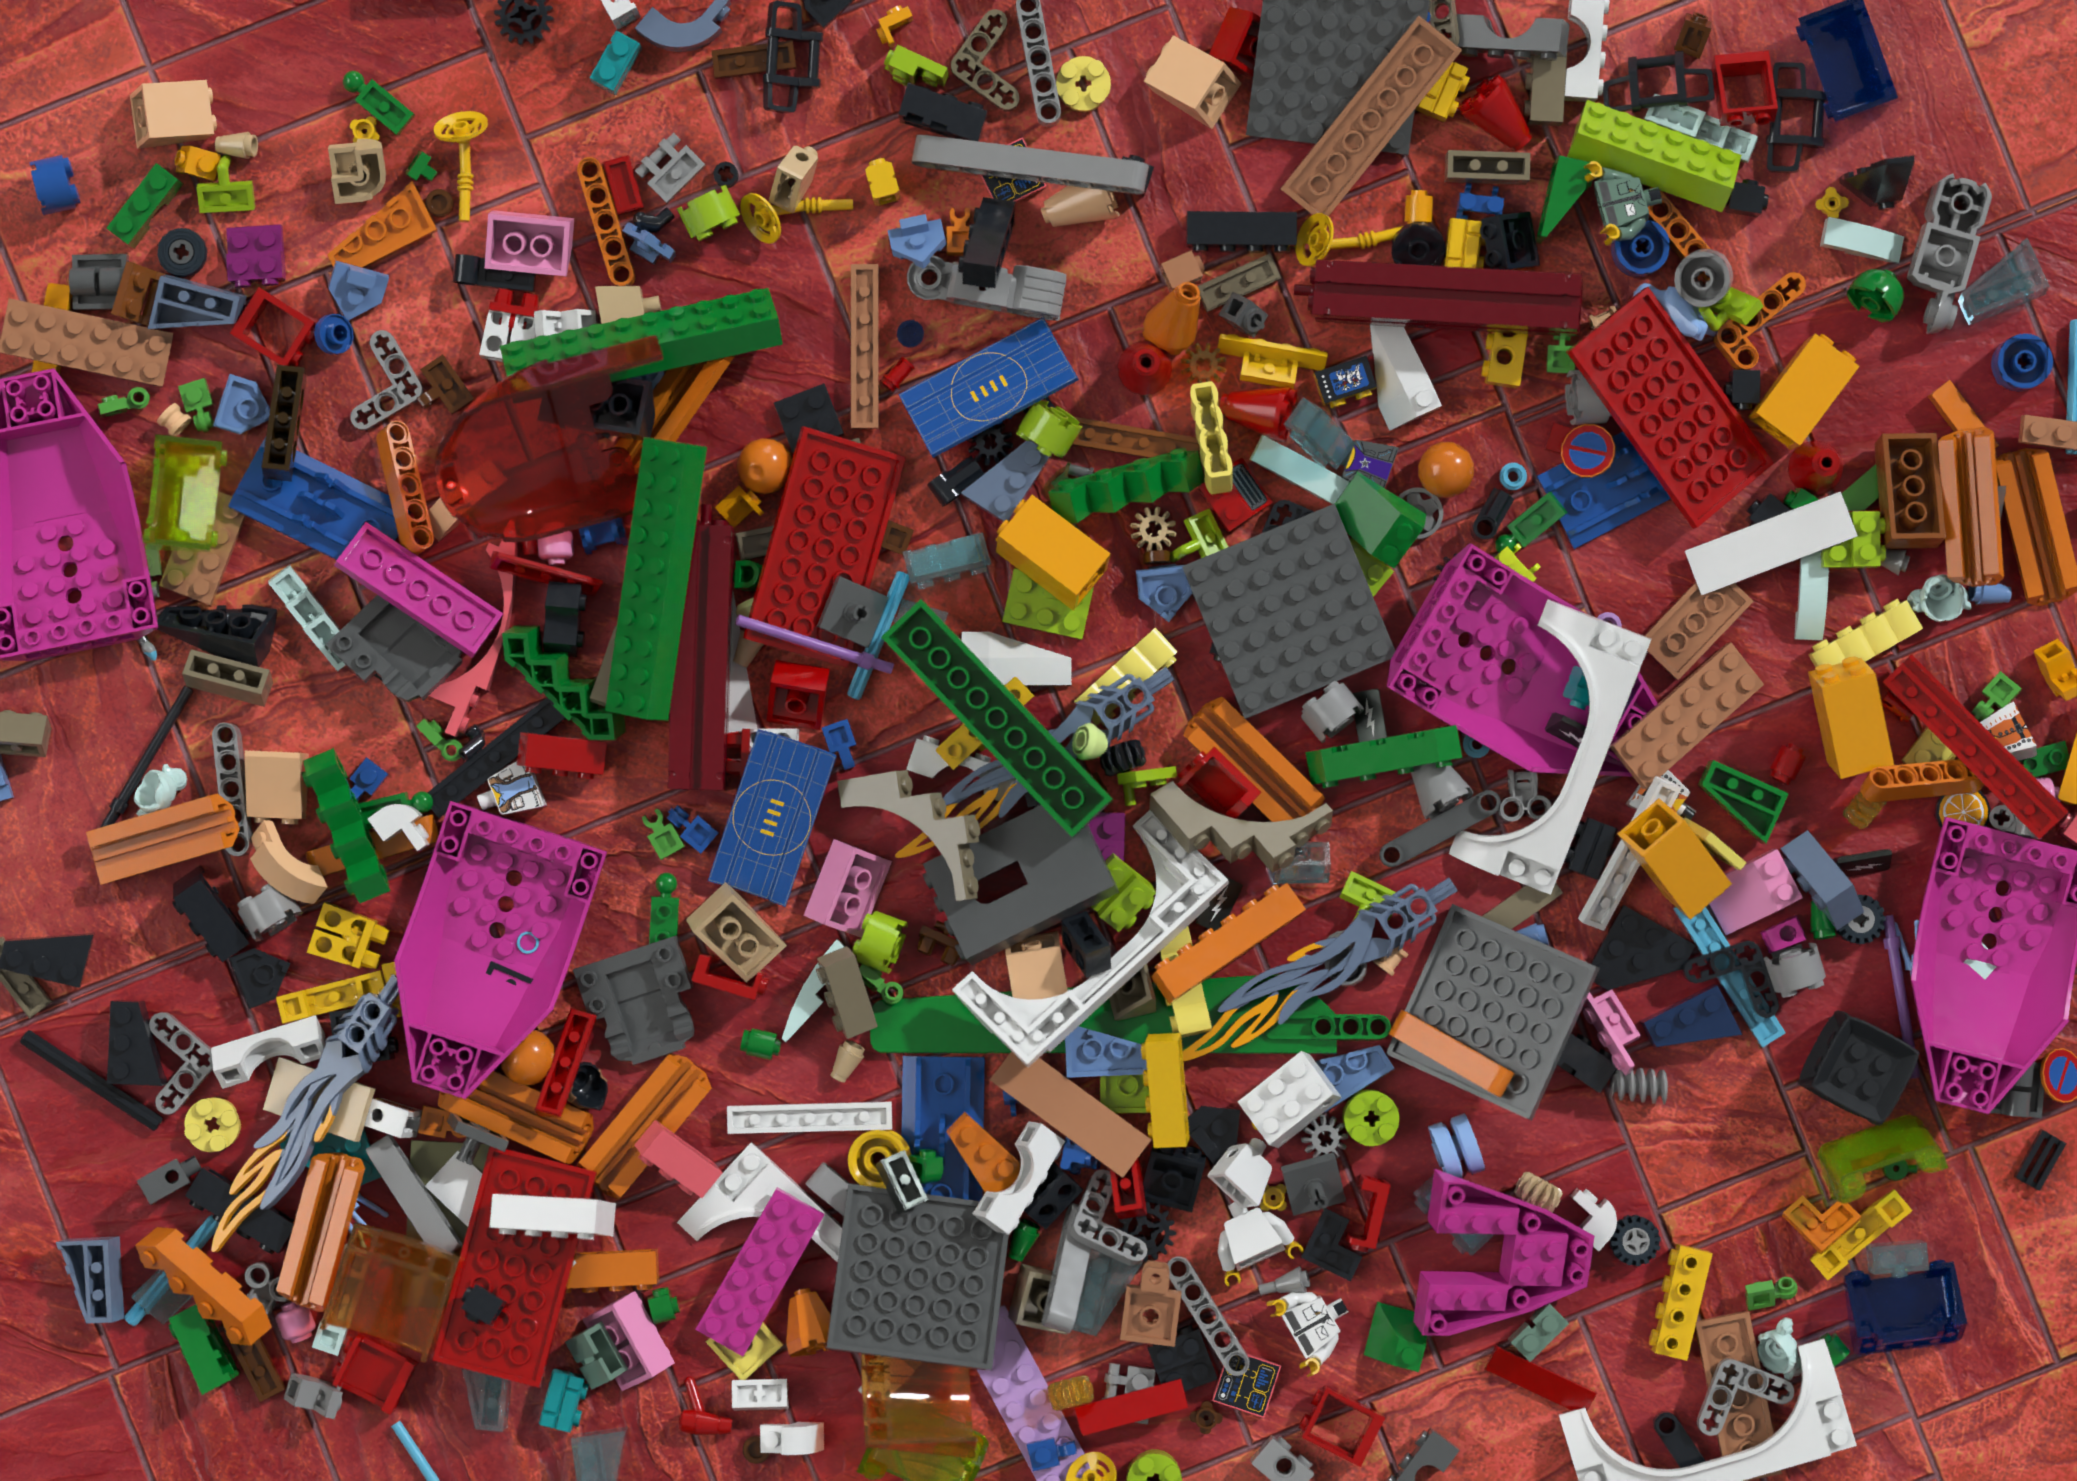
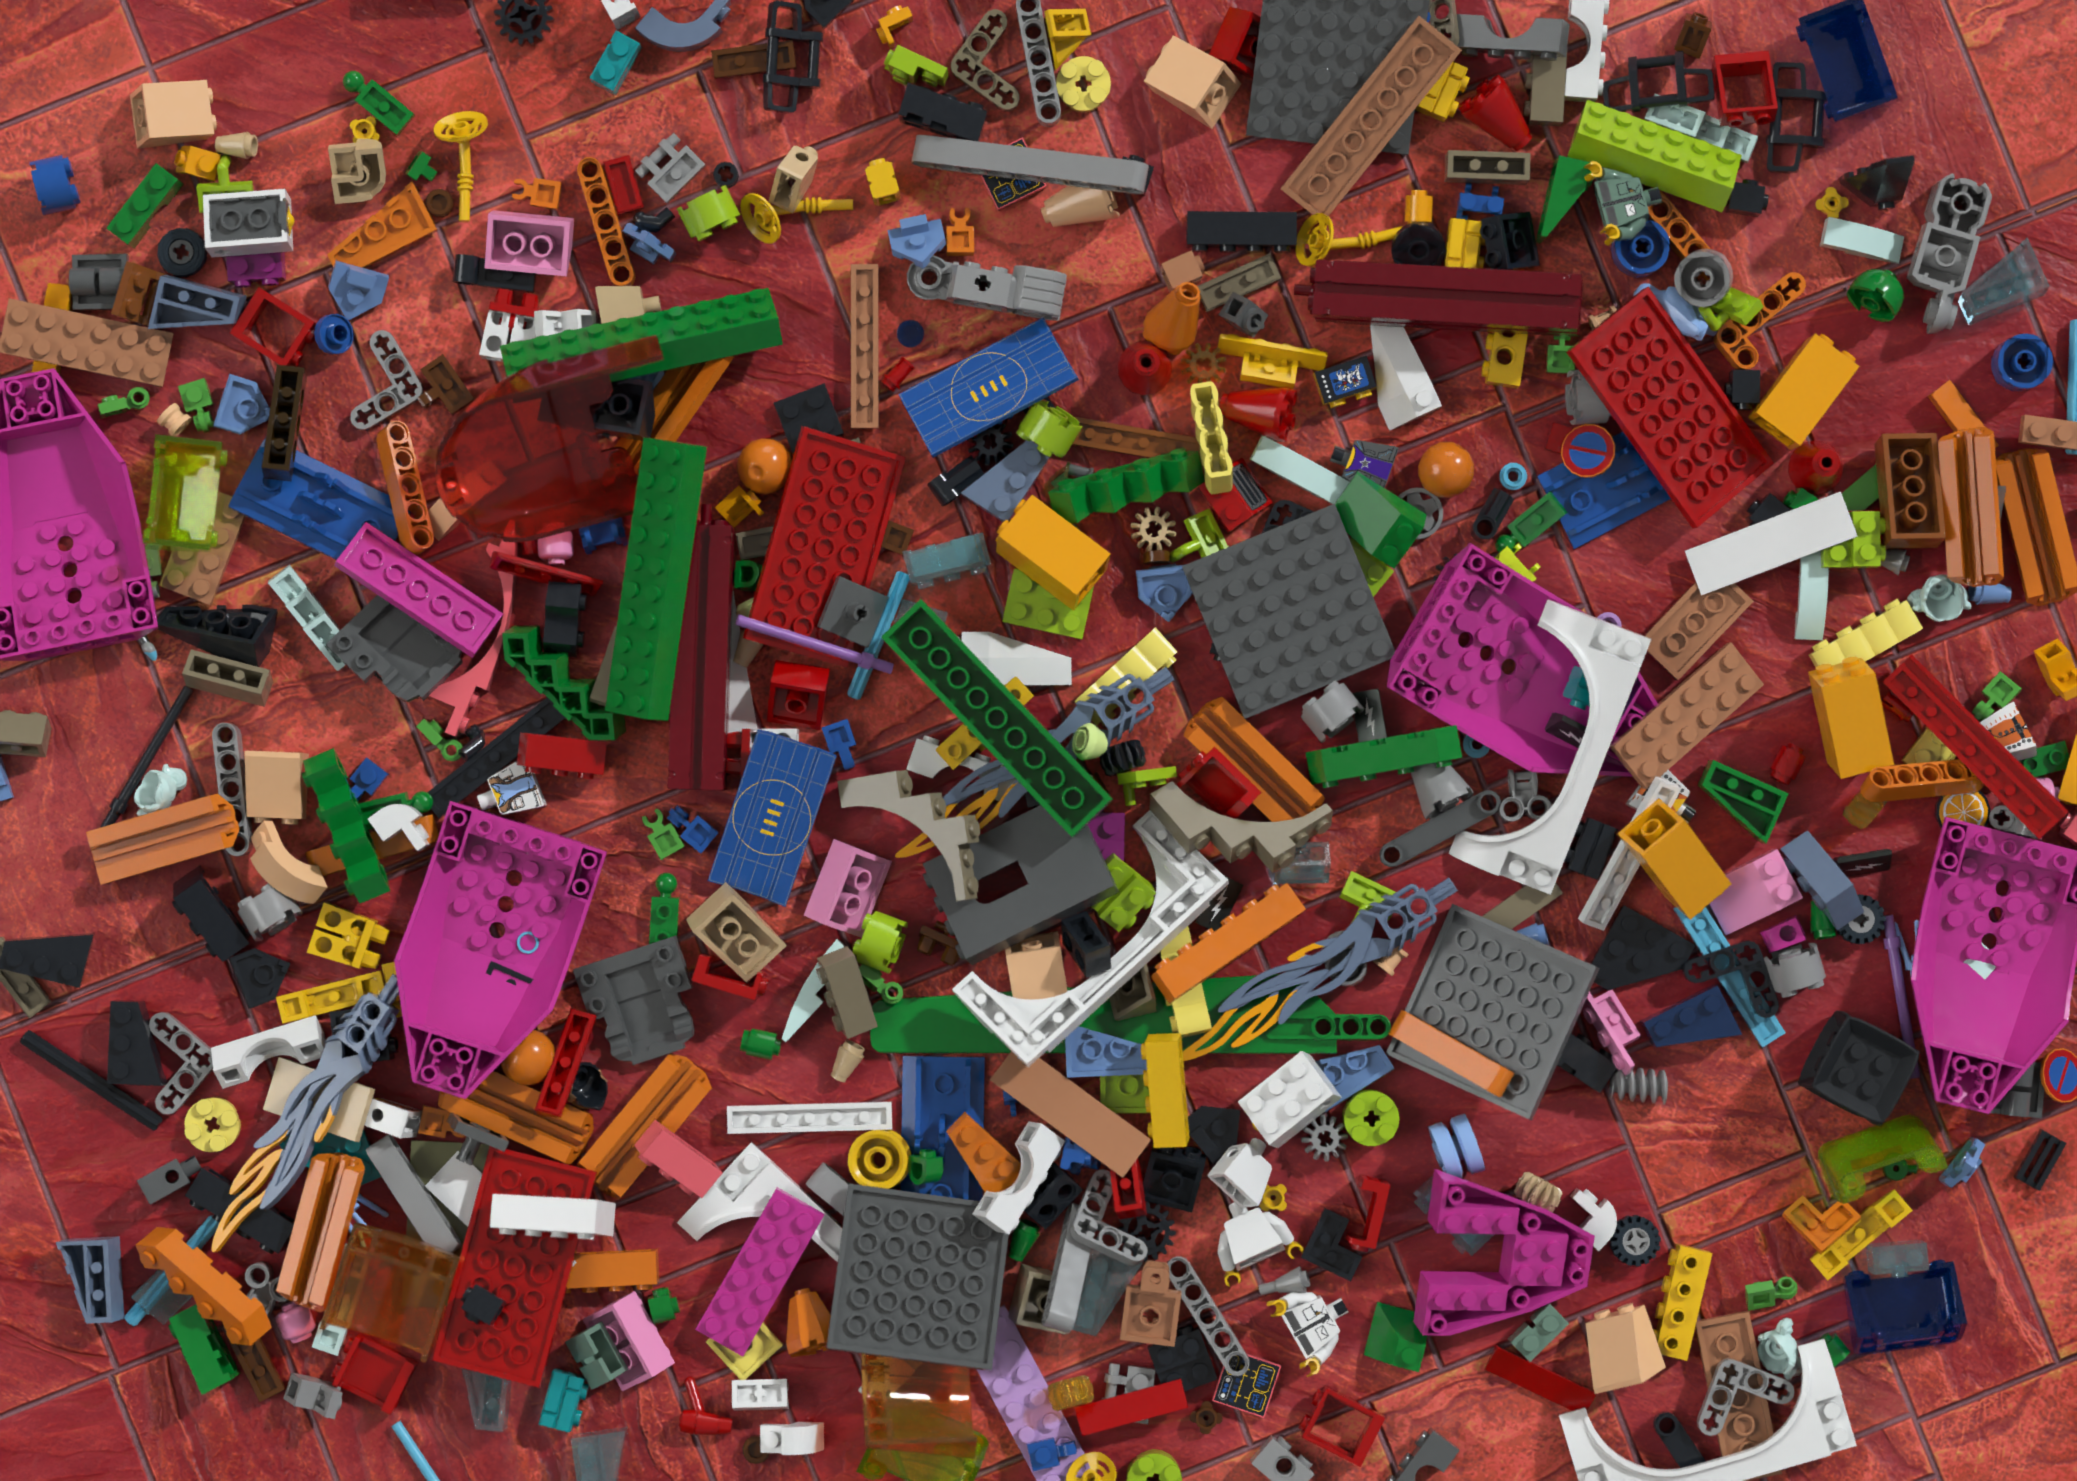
(248, 223): none -> piece
(542, 193): none -> orange plate
(901, 1181): pearl dark grey slope -> none
(987, 242): black brick -> none
(1065, 32): none -> yellow slope
(1313, 1184): dark grey tile -> none
(1318, 434): clear light blue wedge -> none
(1622, 1348): none -> light nougat slope
(1716, 846): light yellow tile -> none
(1964, 1163): none -> medium blue plate

